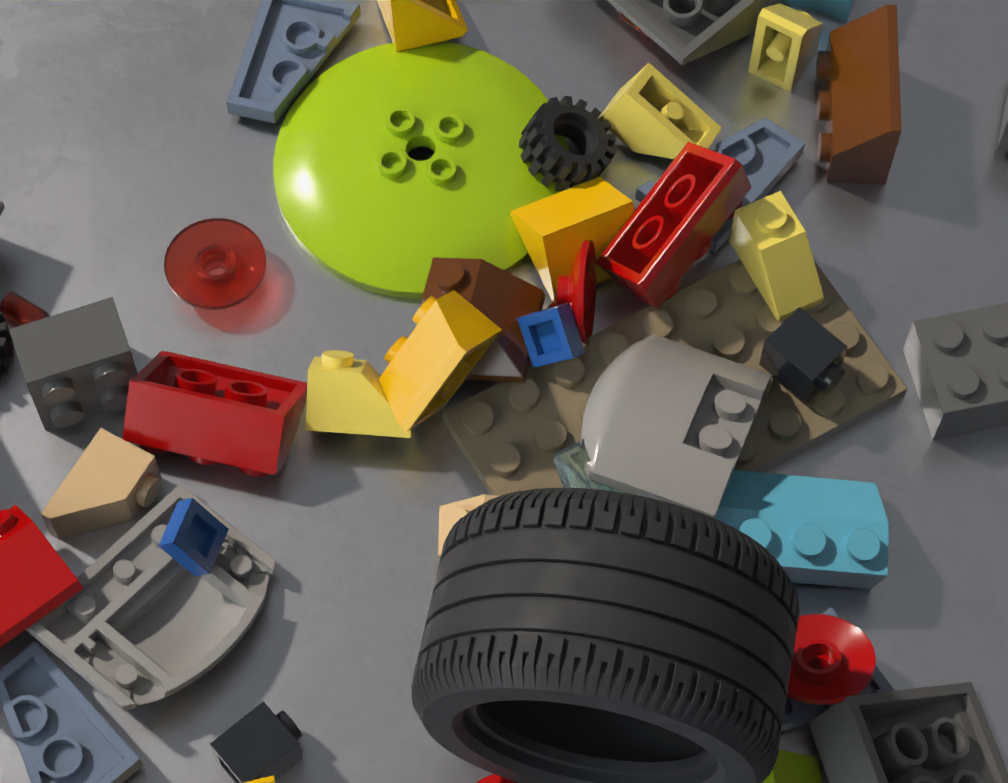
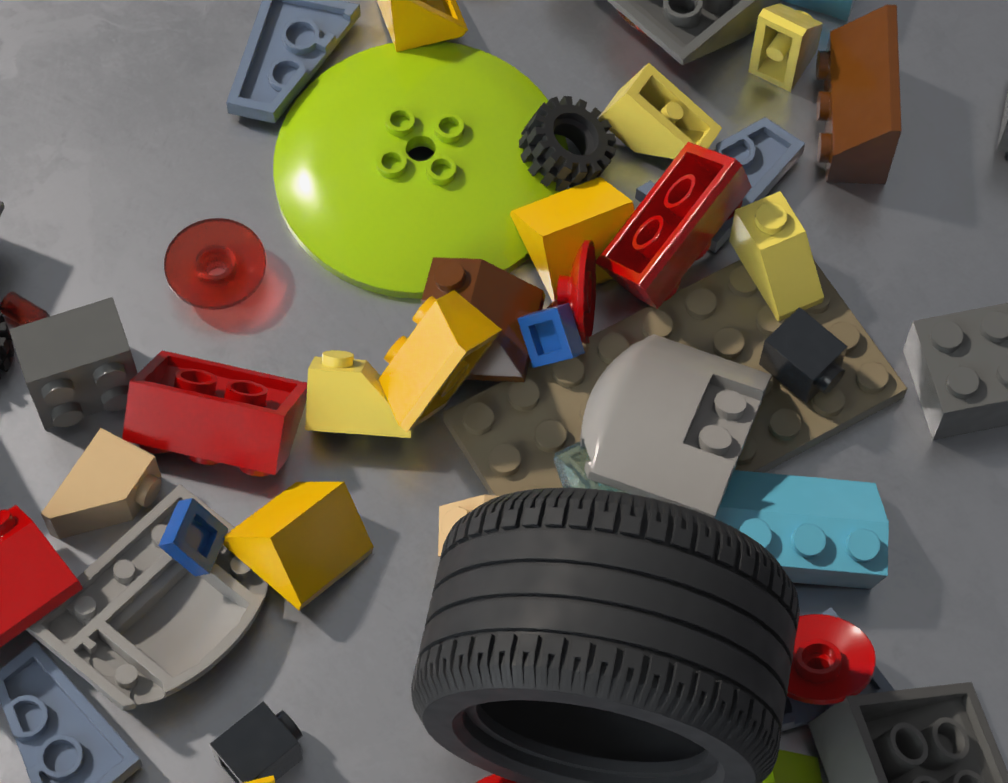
(302, 540): none -> yellow slope

